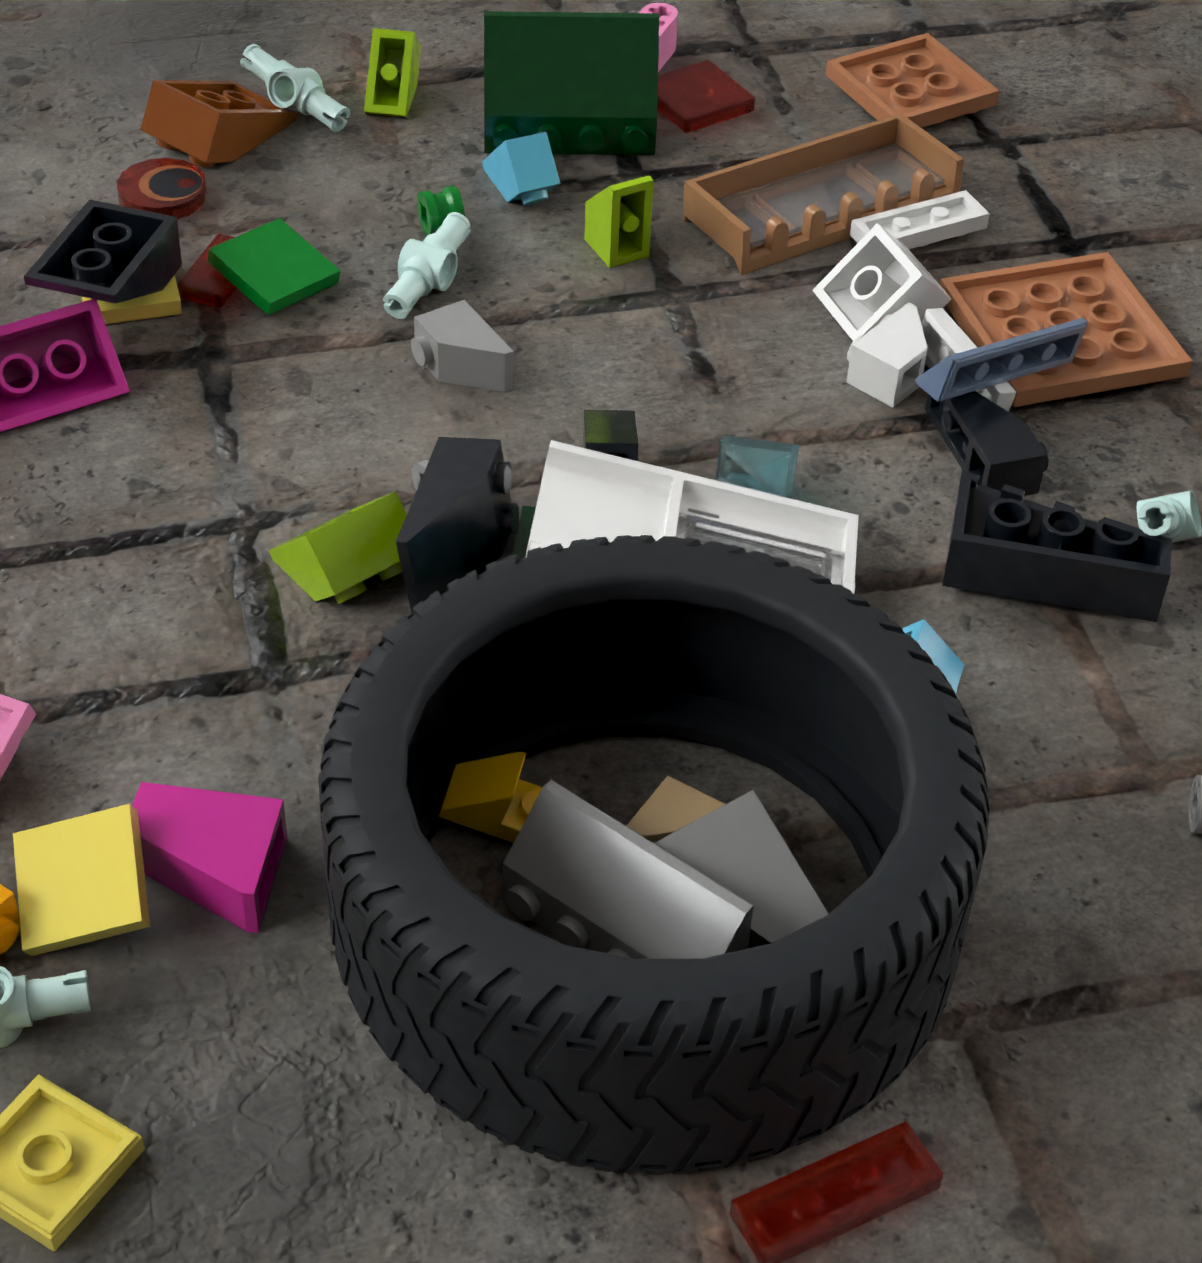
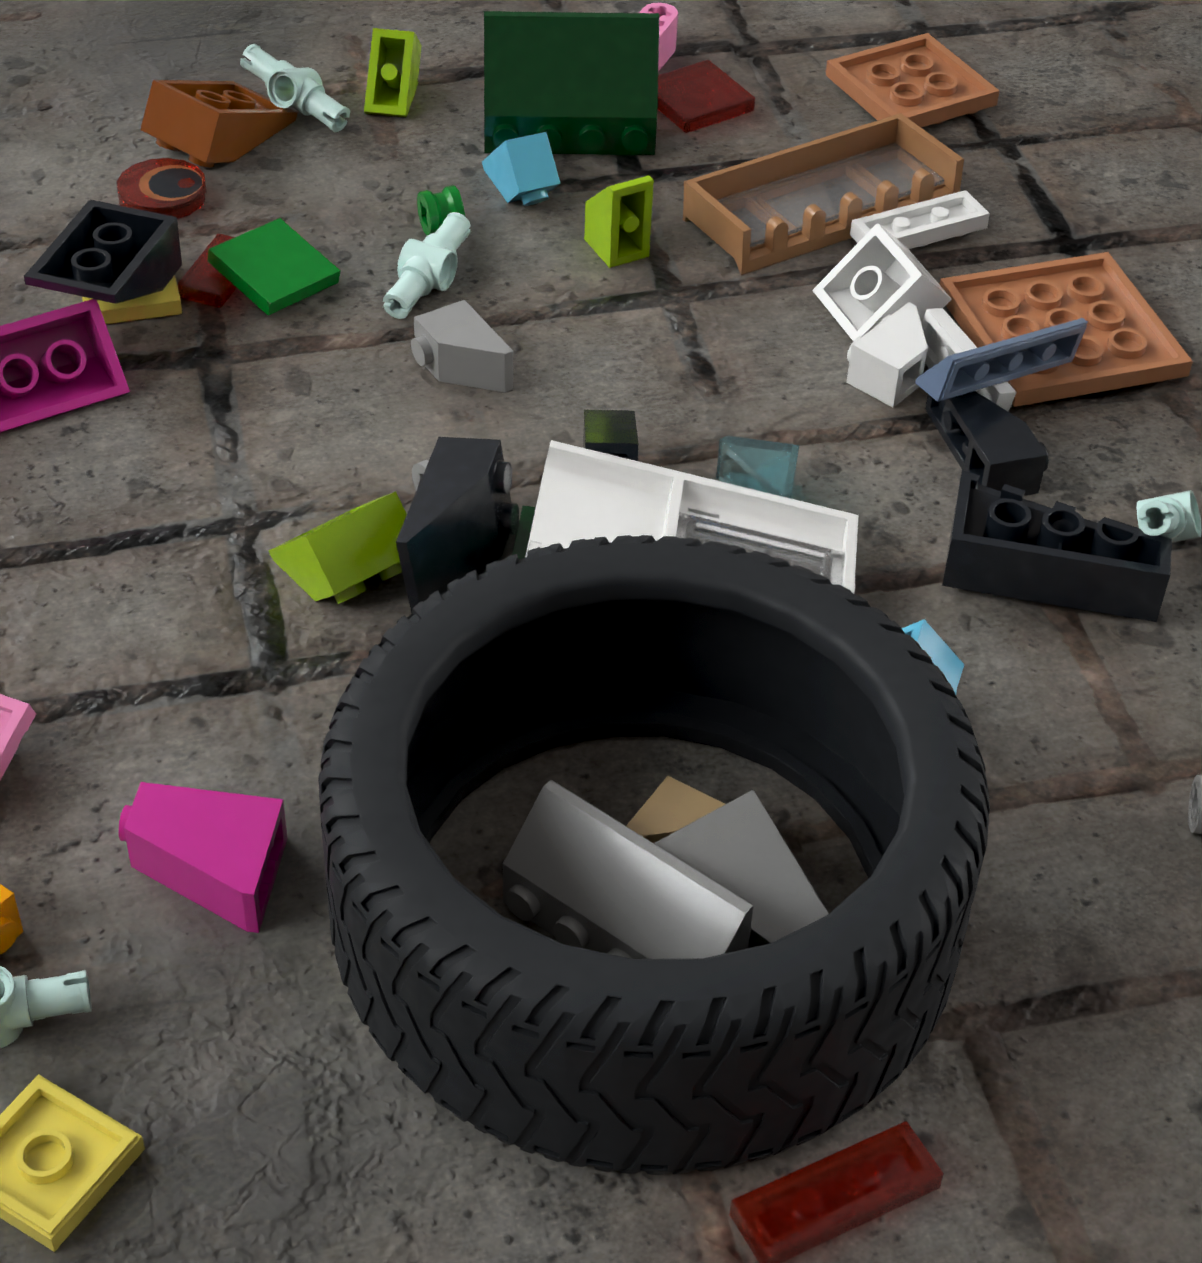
(80, 880): light yellow tile -> none
(490, 796): yellow slope -> none

